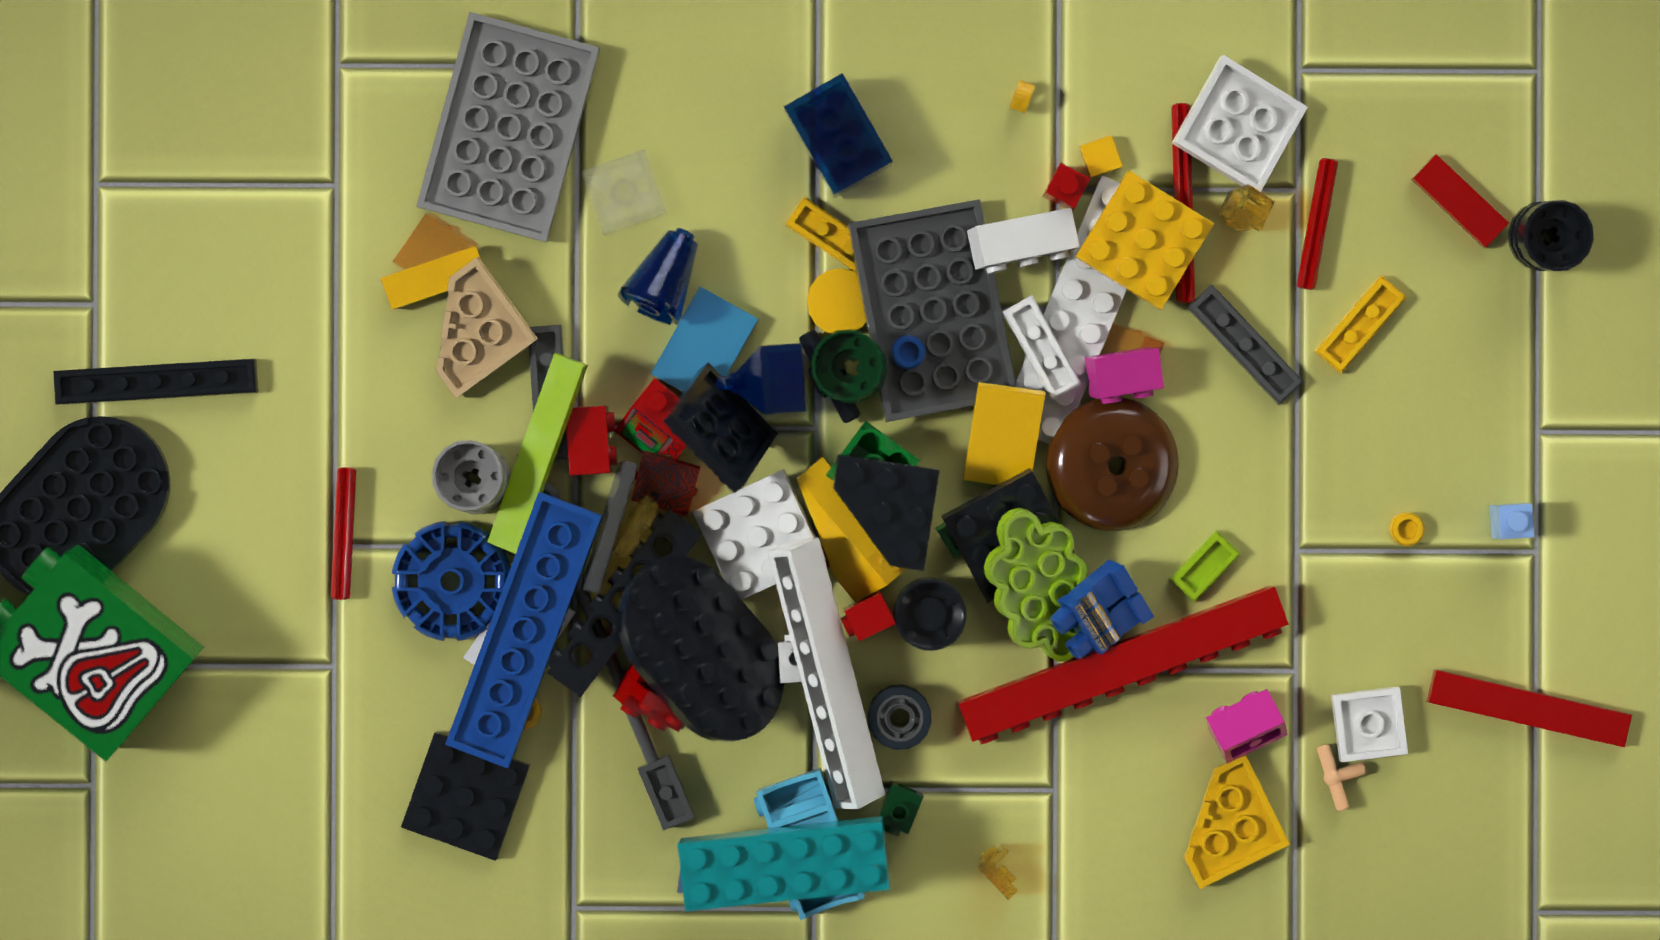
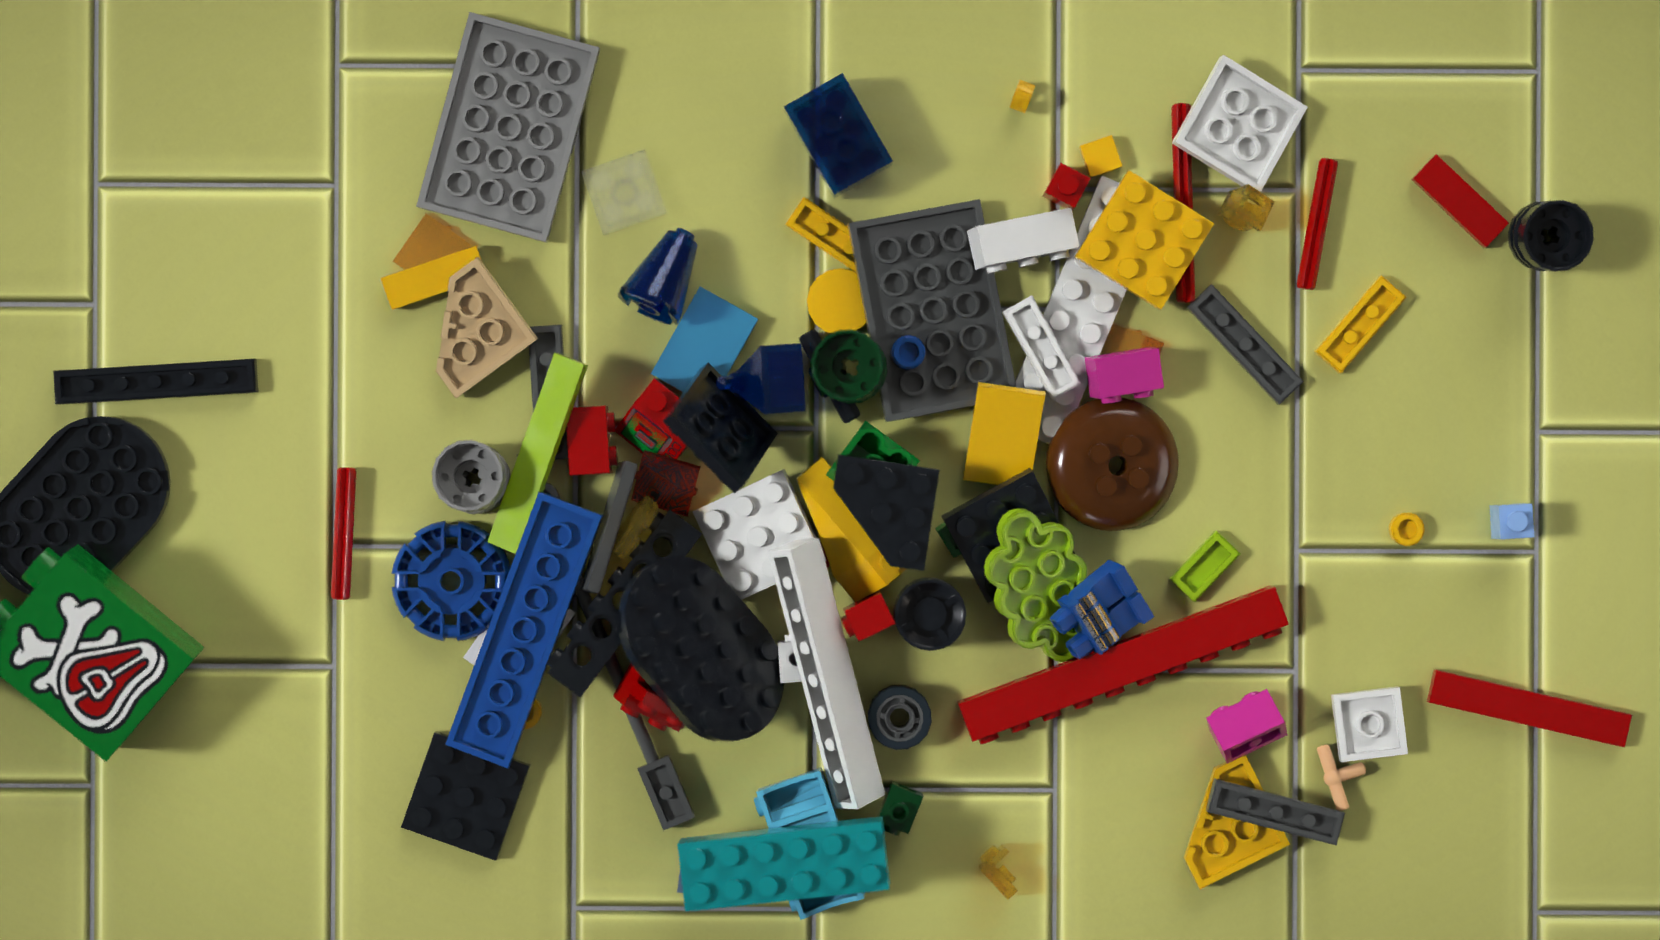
(1275, 811): none -> dark grey tile

